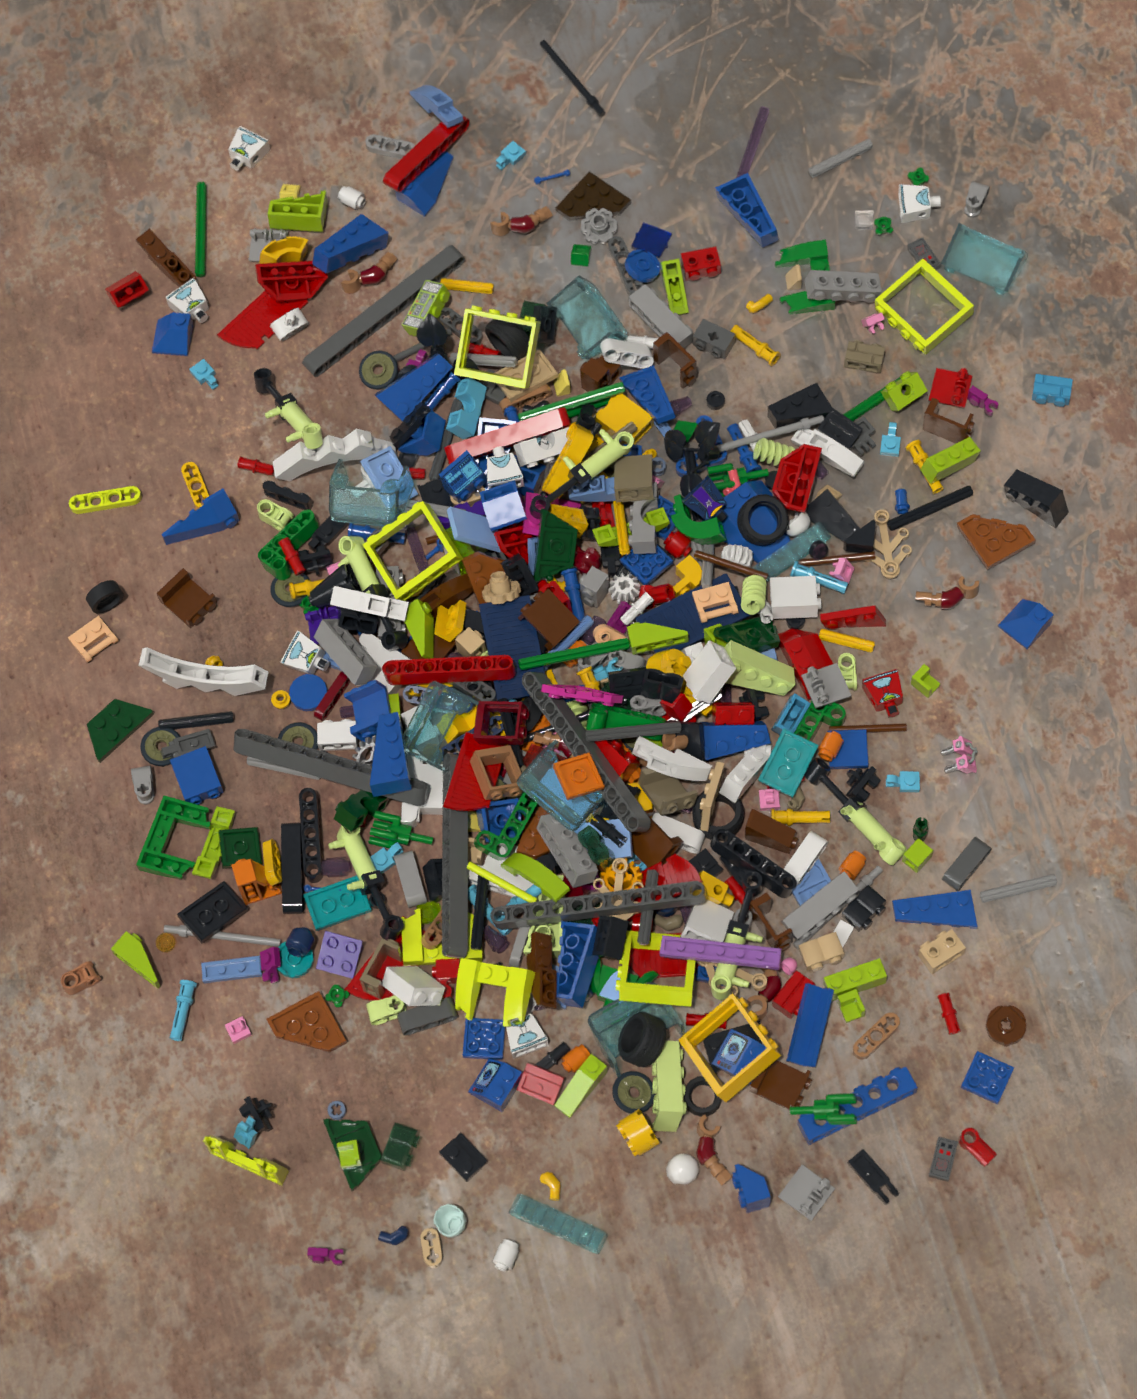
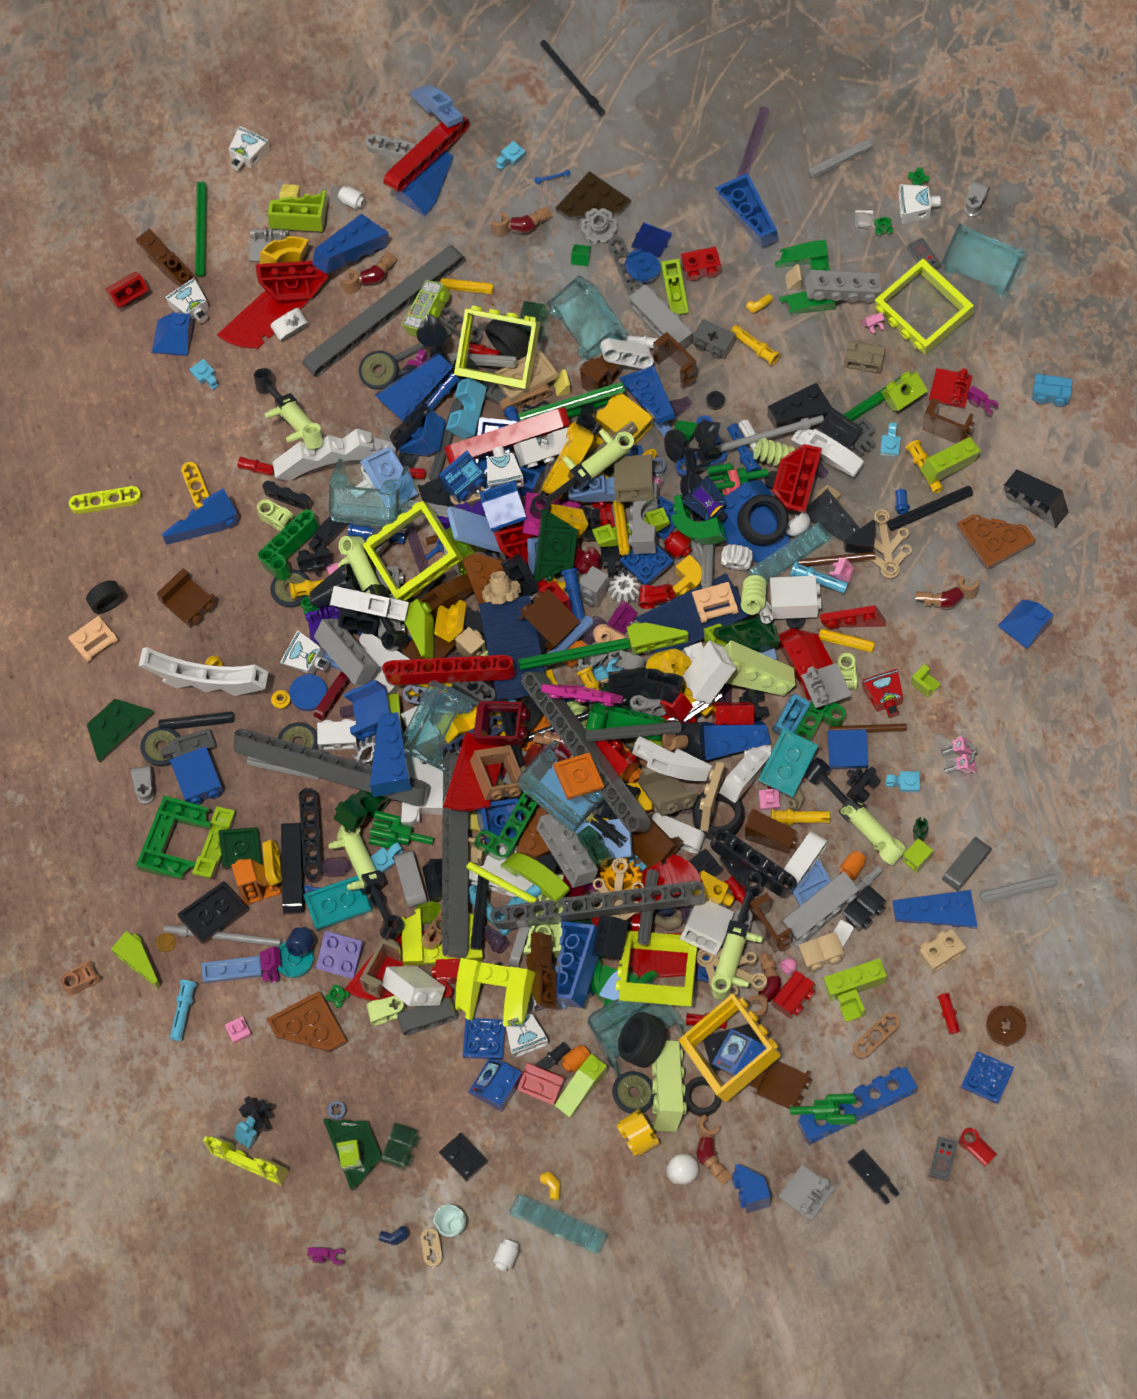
(292, 556): red pin -> none
(547, 317): black plate -> none
(637, 608): white axle -> none
(720, 952): medium lavender tile -> none
(729, 564): reddish brown bar -> none
(810, 1025): blue panel -> none
(818, 550): black tile -> none
(830, 746): orange brick -> none

